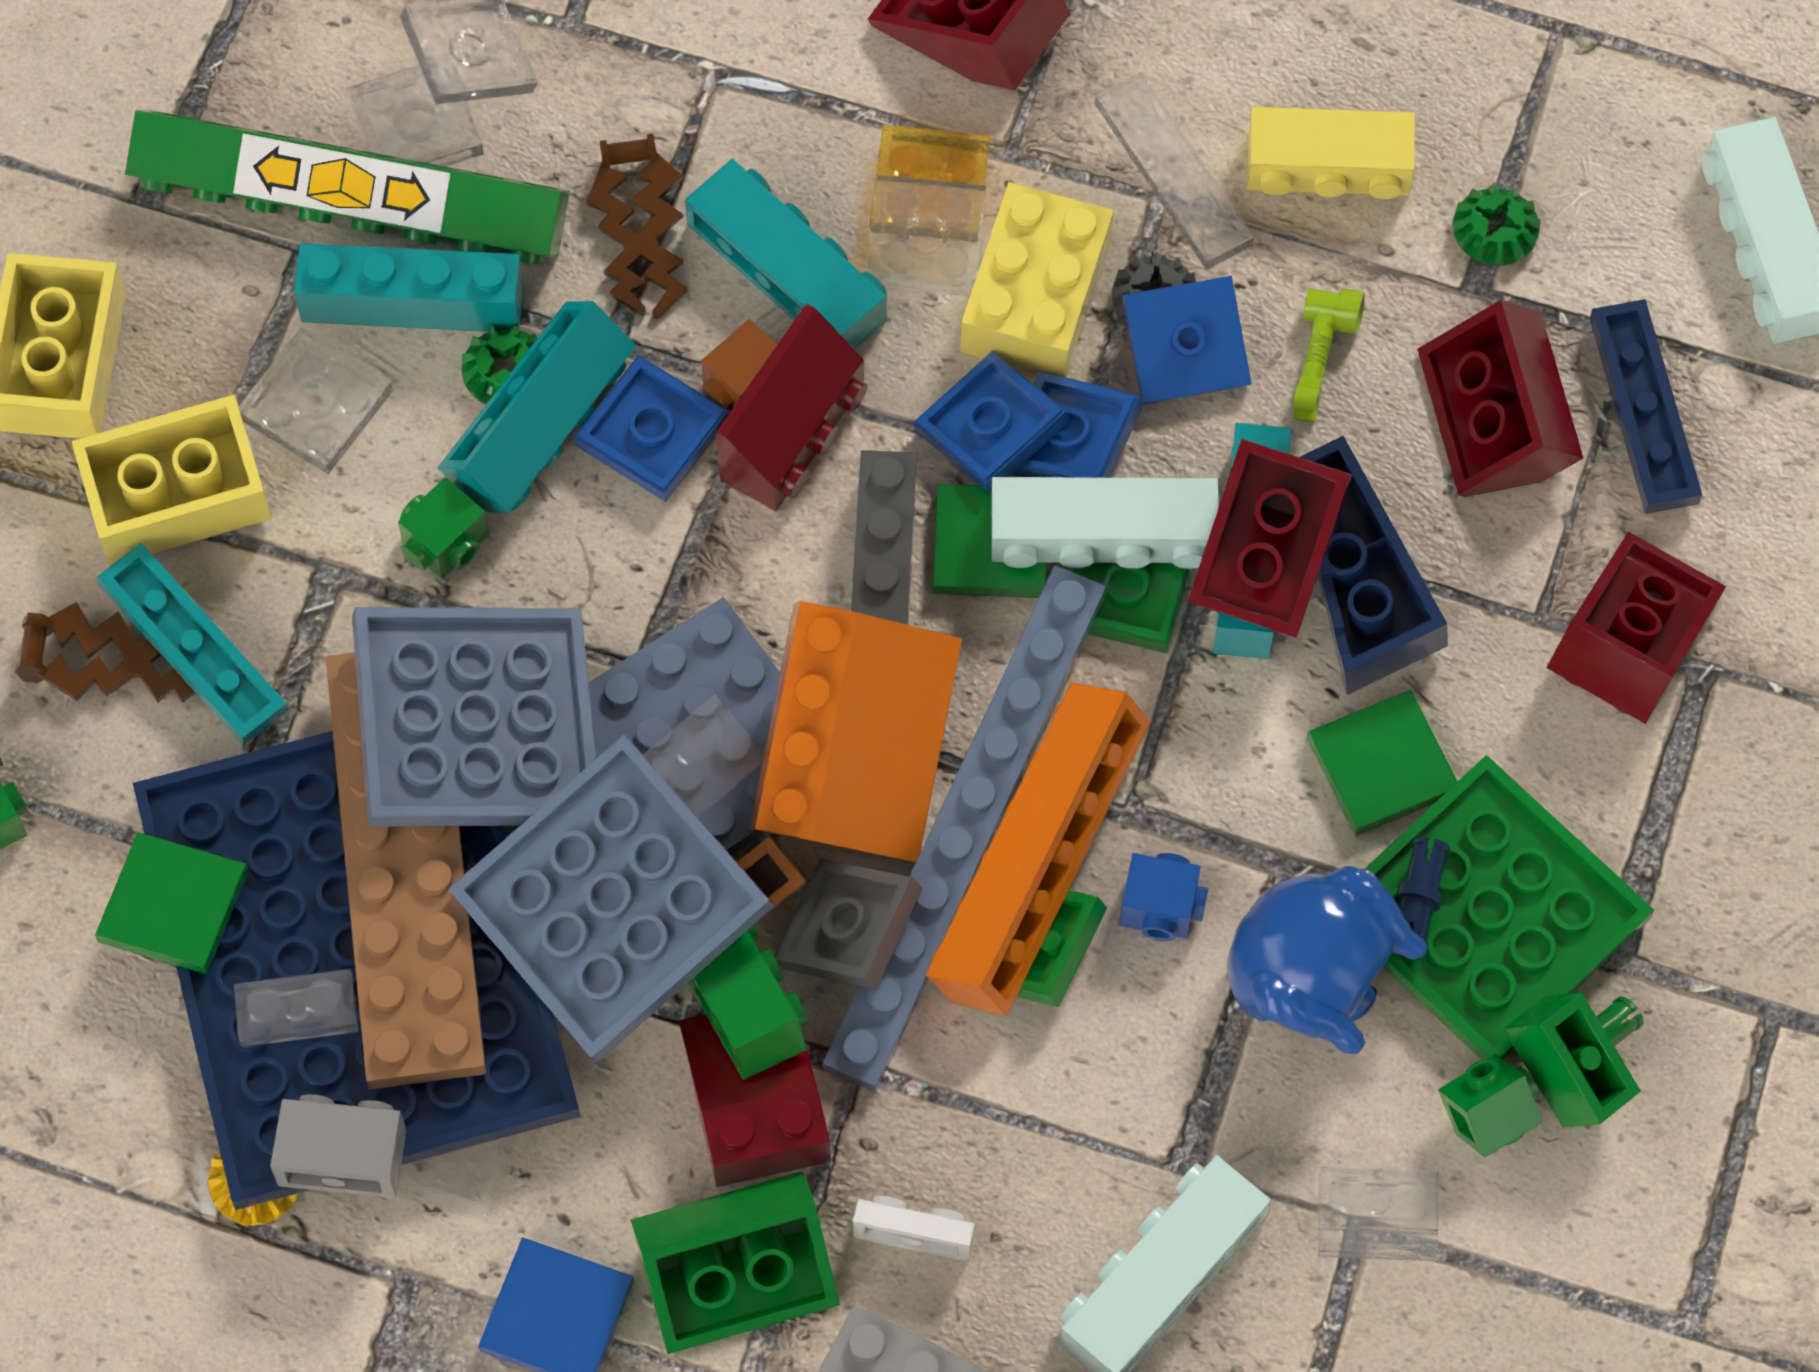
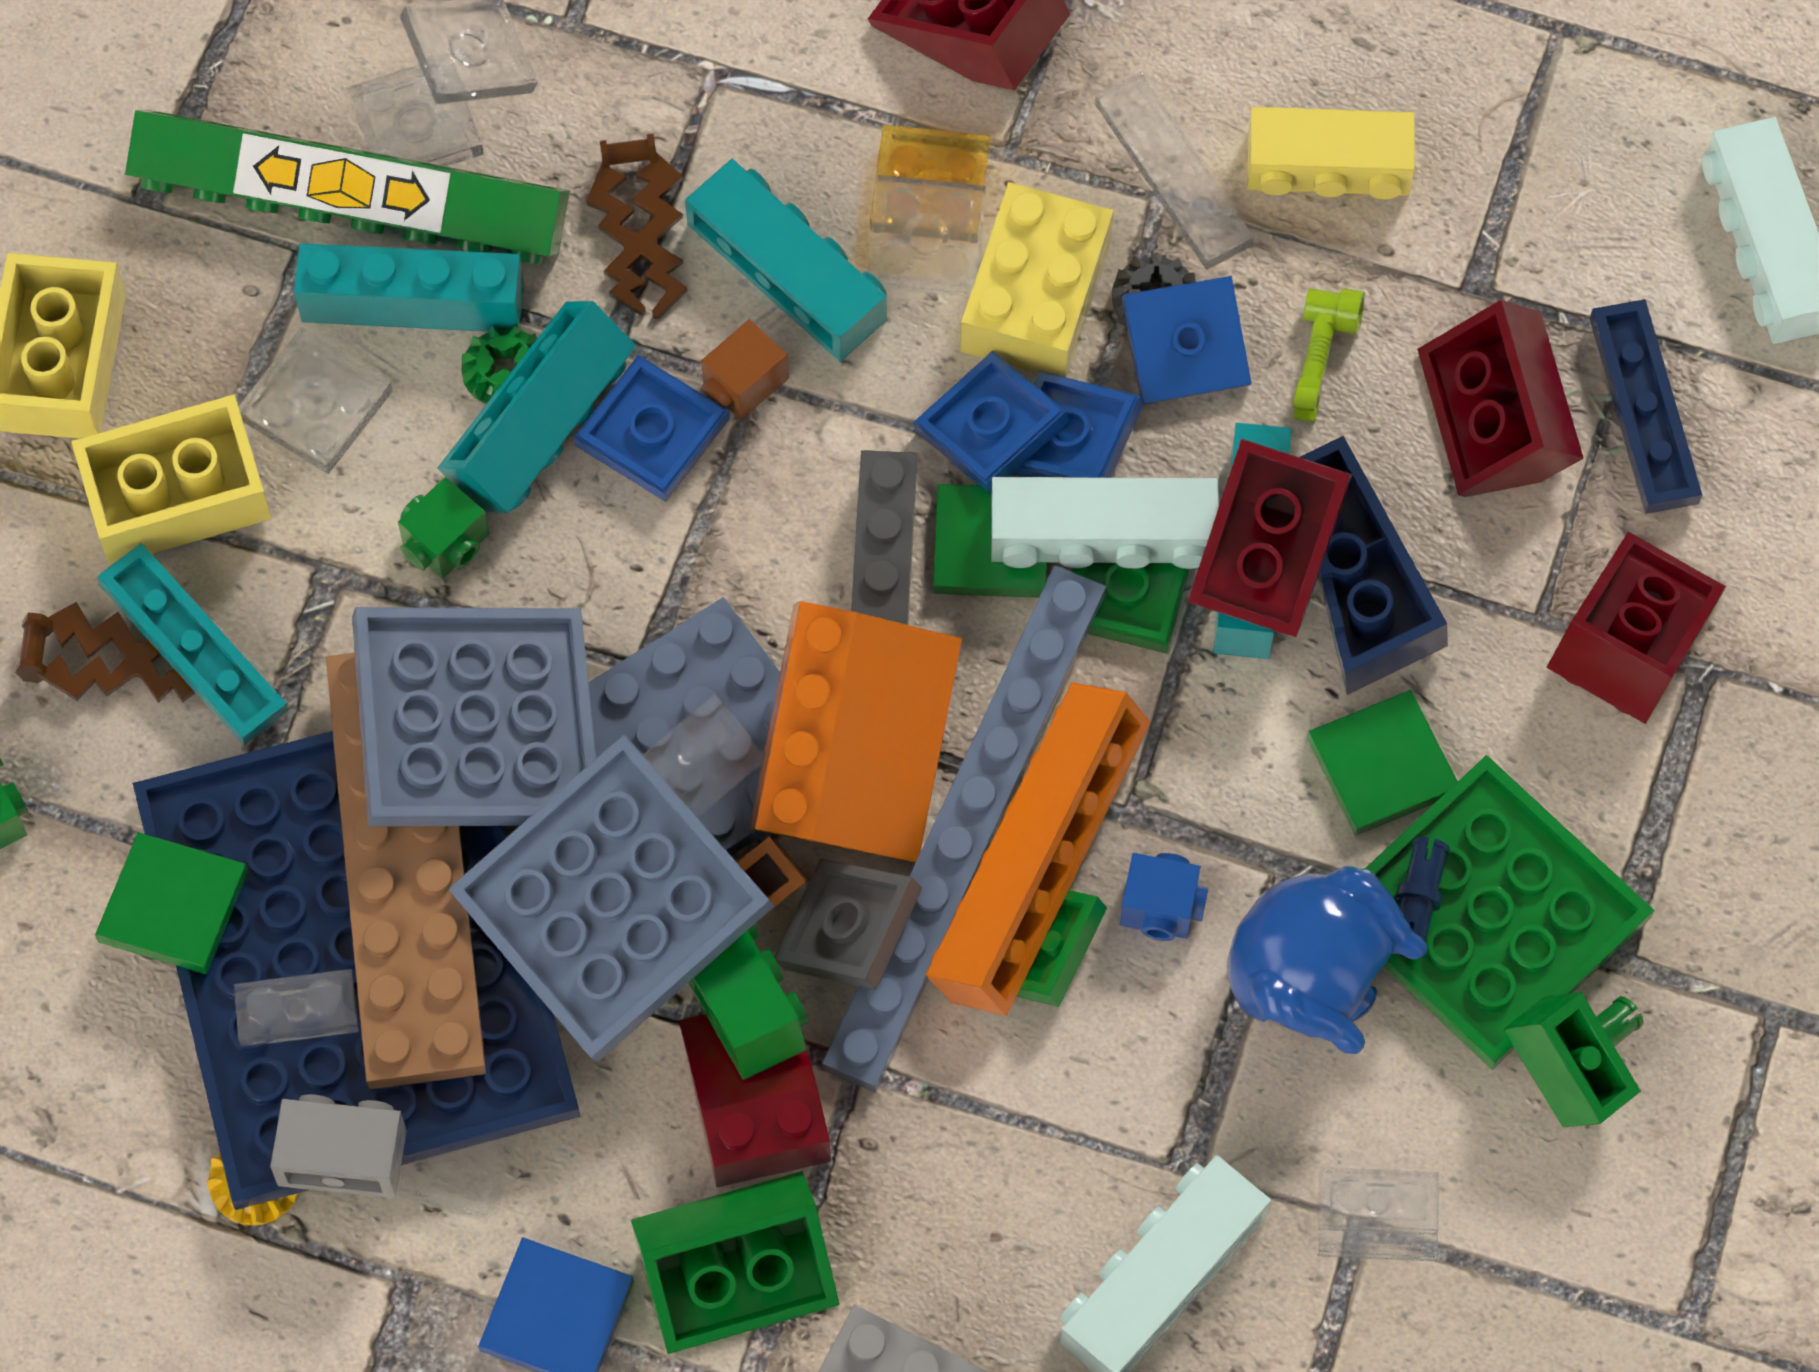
(790, 411): dark red slope -> none
(892, 1224): white plate -> none
(1491, 1104): green brick -> none
(1506, 244): green gear -> none

